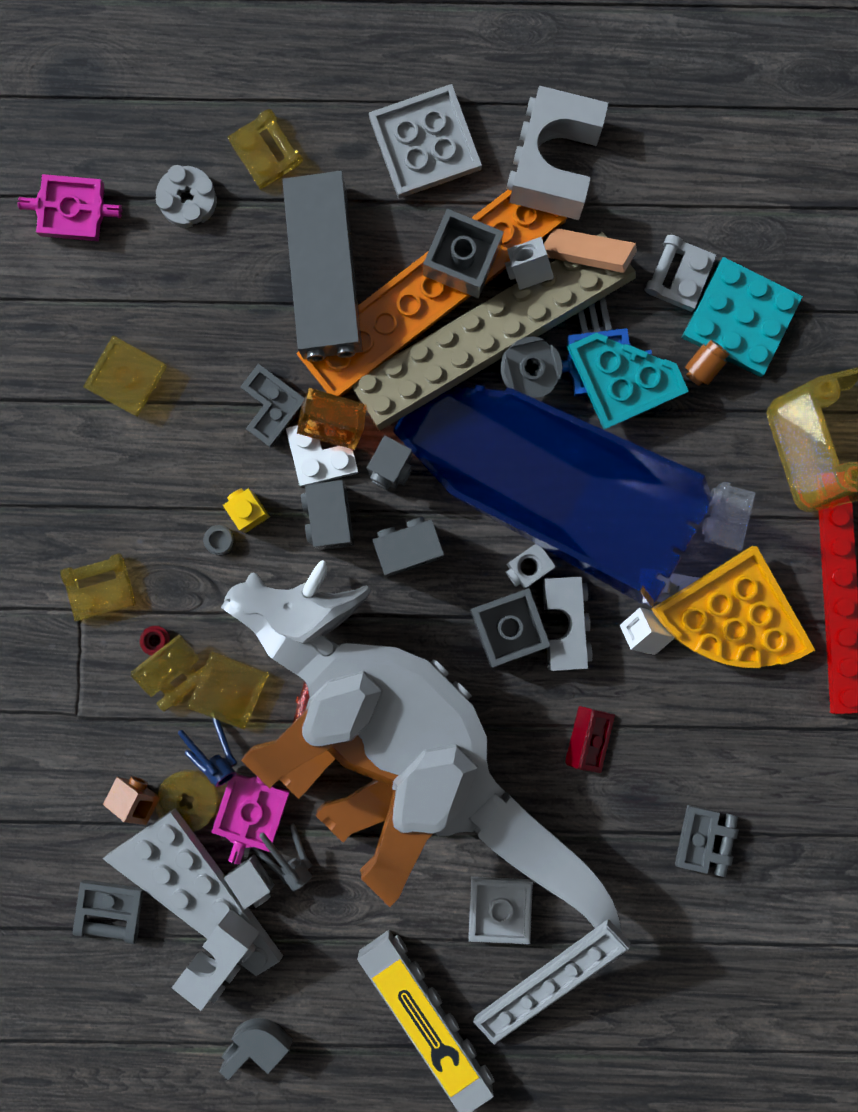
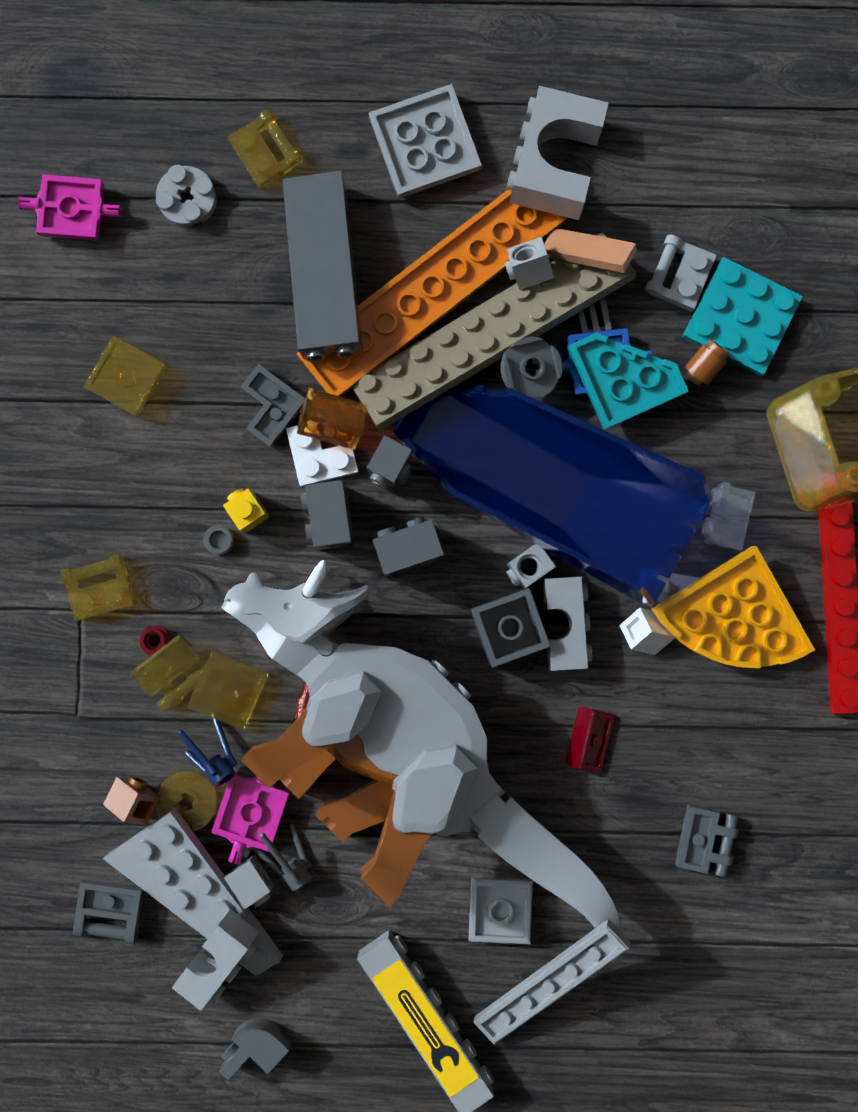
(462, 253): dark grey brick -> none

